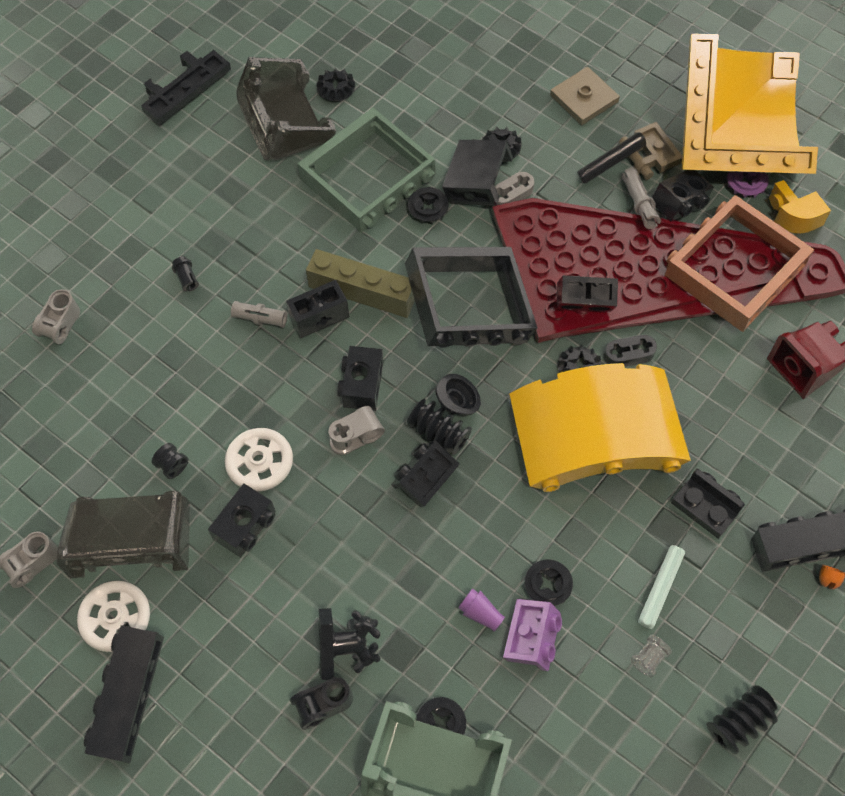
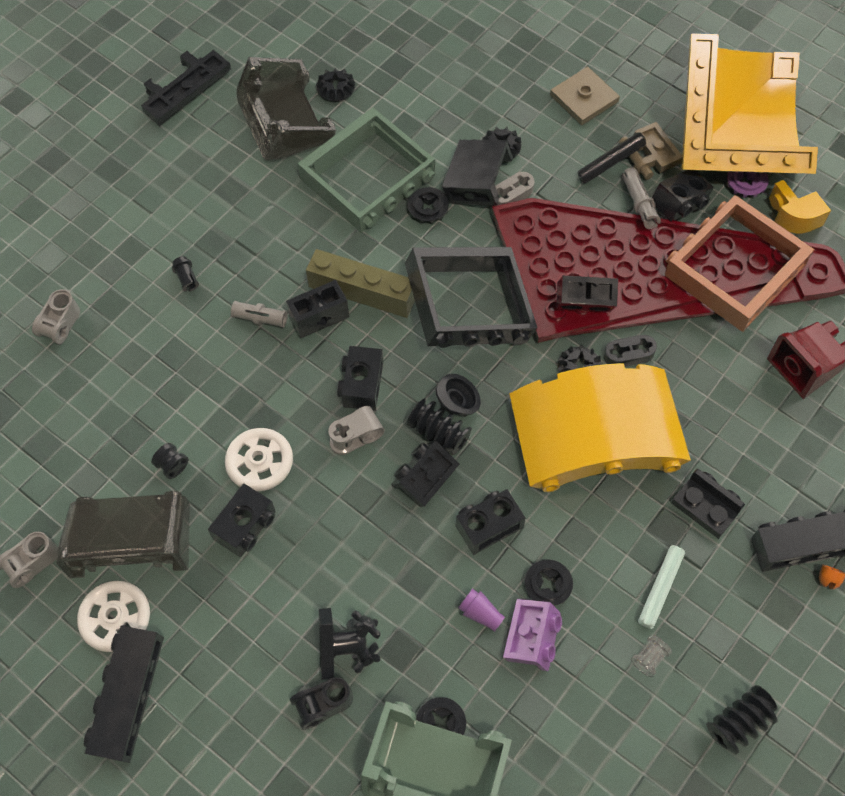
(495, 527): none -> black brick

